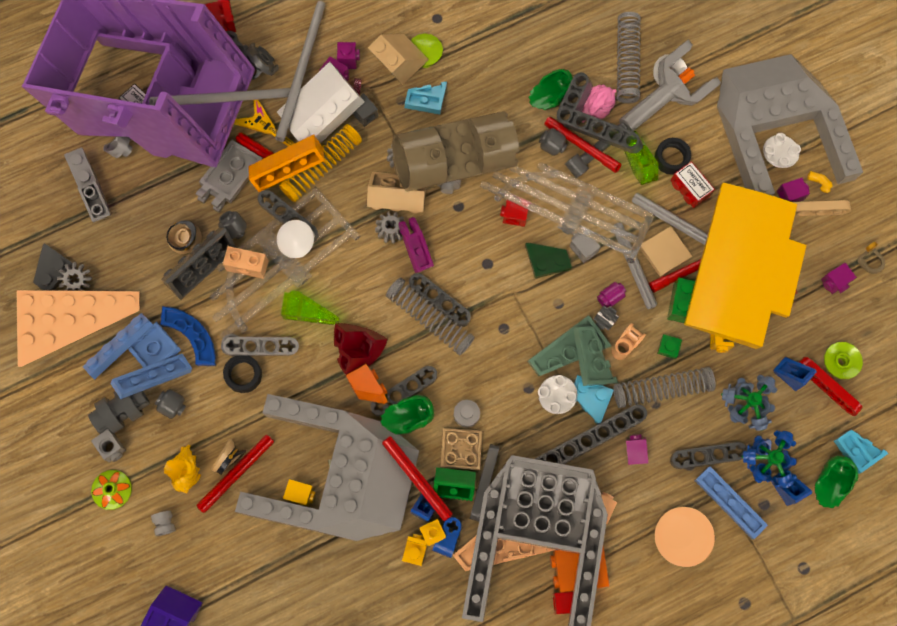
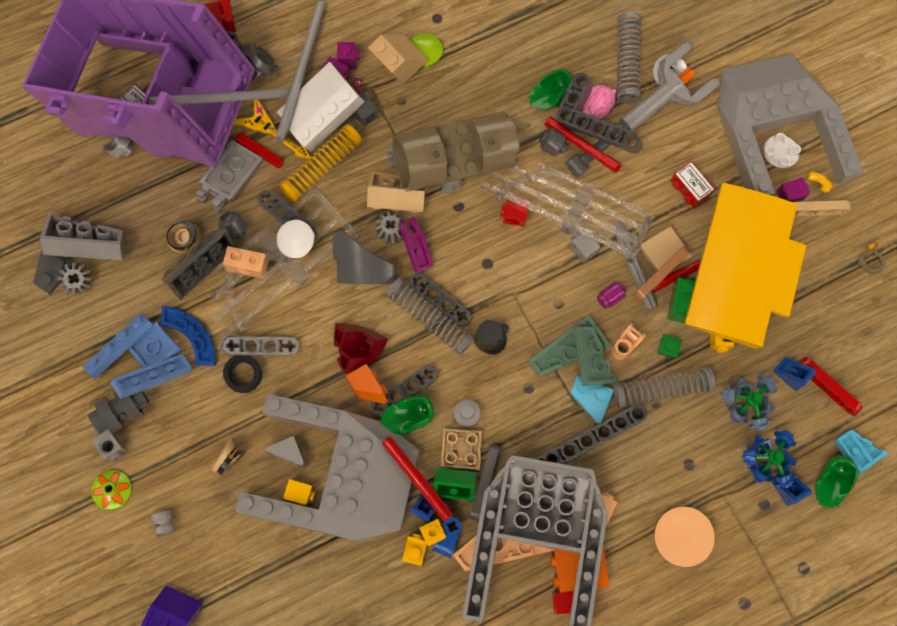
(60, 317): light nougat wing -> none
(81, 239): none -> light grey wedge
(88, 185): light grey slope -> none
(170, 404): dark grey head -> none
(183, 470): yellow hair -> none
(235, 473): red axle -> none
(286, 163): light orange brick -> none
(287, 450): none -> light grey slope
(302, 308): clear neon green slope -> none
(359, 264): none -> dark grey panel
(426, 98): medium azure wing -> none
(490, 337): none -> black hat
(547, 259): dark green wing -> none
(557, 394): white dish -> none
(606, 318): dark grey gear -> none
(637, 449): magenta brick -> none
(643, 164): clear neon green slope -> none
(670, 218): light grey axle -> none
(670, 265): none -> medium nougat beam
(676, 143): black tyre -> none
(709, 458): dark grey beam -> none
(731, 503): medium blue plate -> none
(838, 279): magenta brick -> none
(849, 355): lime dish -> none

